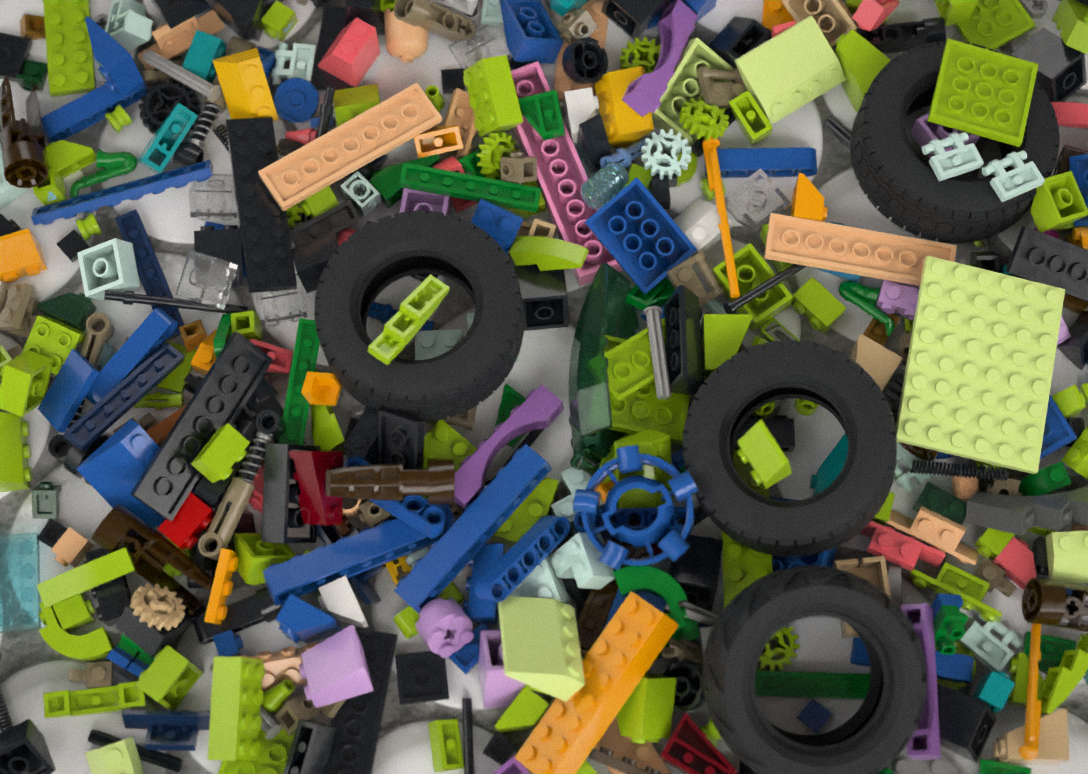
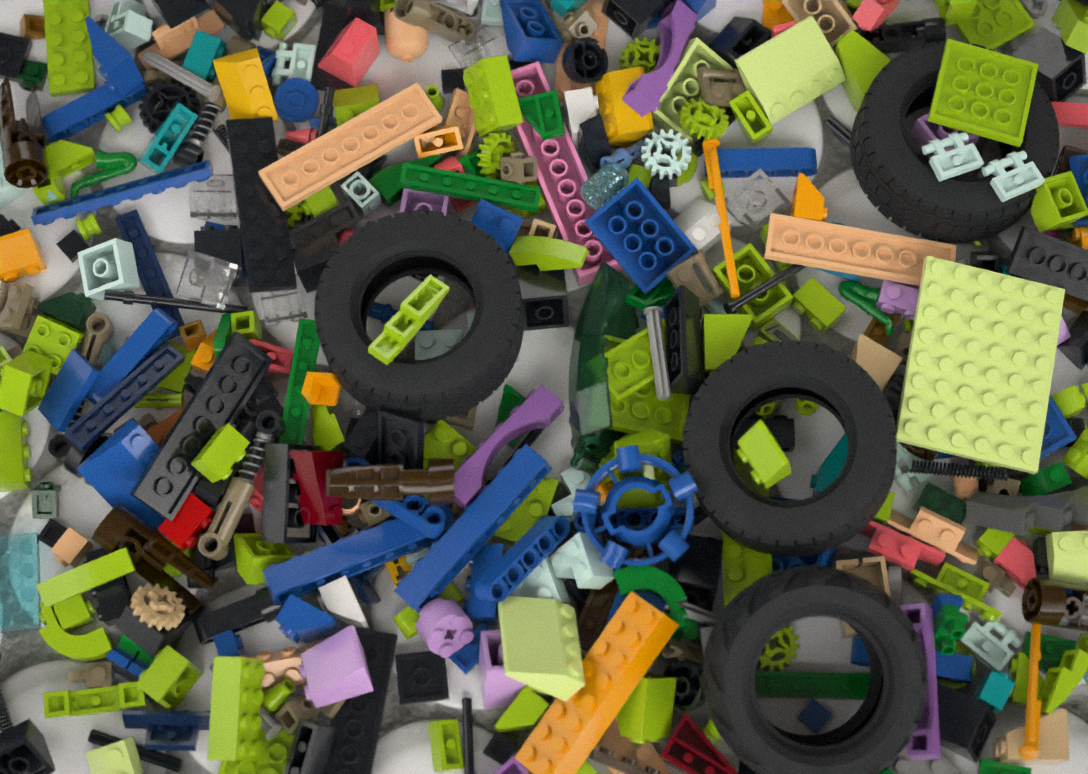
(221, 586): light orange plate -> none

